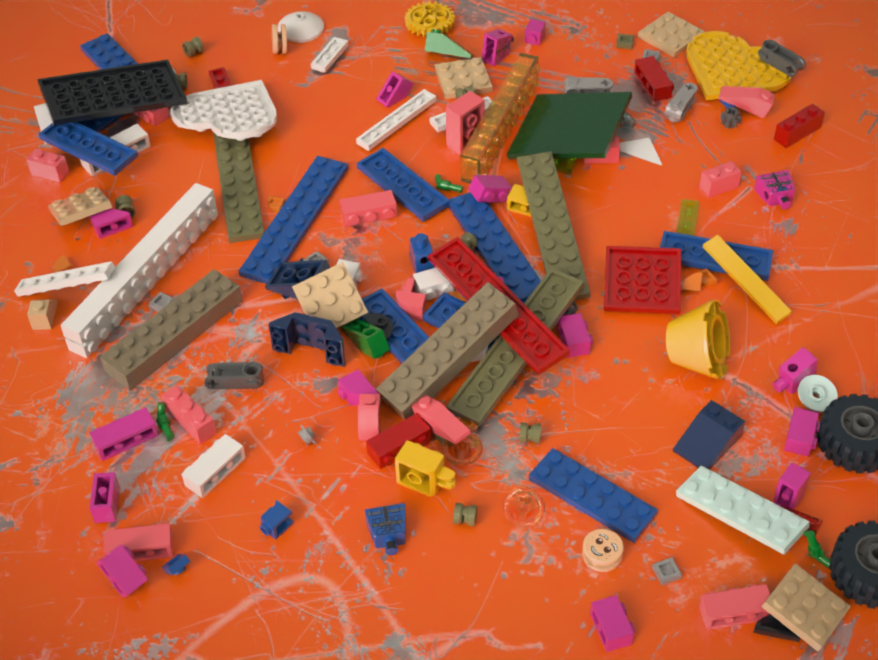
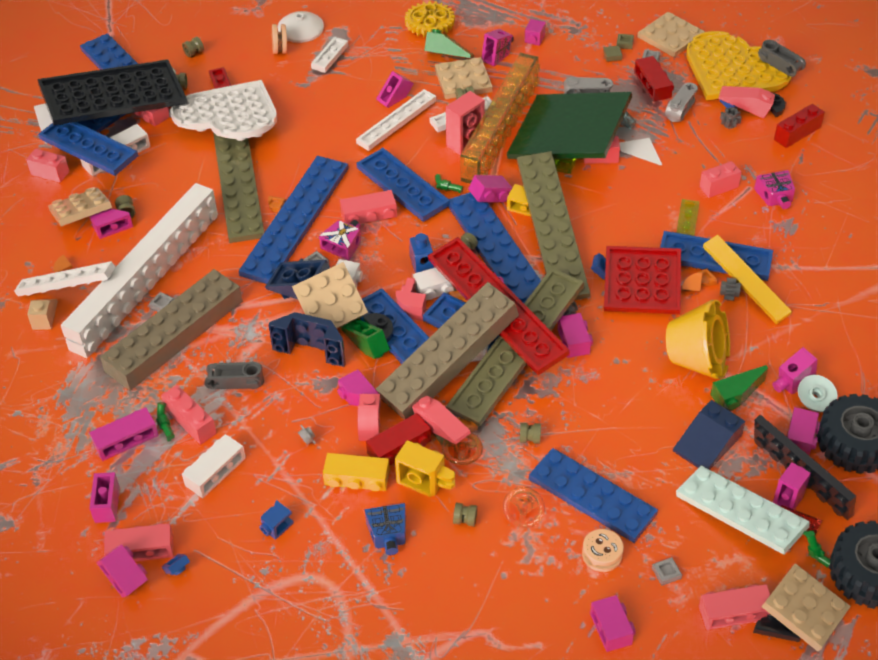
(341, 239): none -> dark pink torso
(356, 472): none -> yellow brick
(599, 265): none -> blue plate
(612, 53): none -> olive tile
(730, 289): none -> dark grey gear
(736, 389): none -> green slope
(778, 105): none -> black plate
(821, 481): none -> black plate

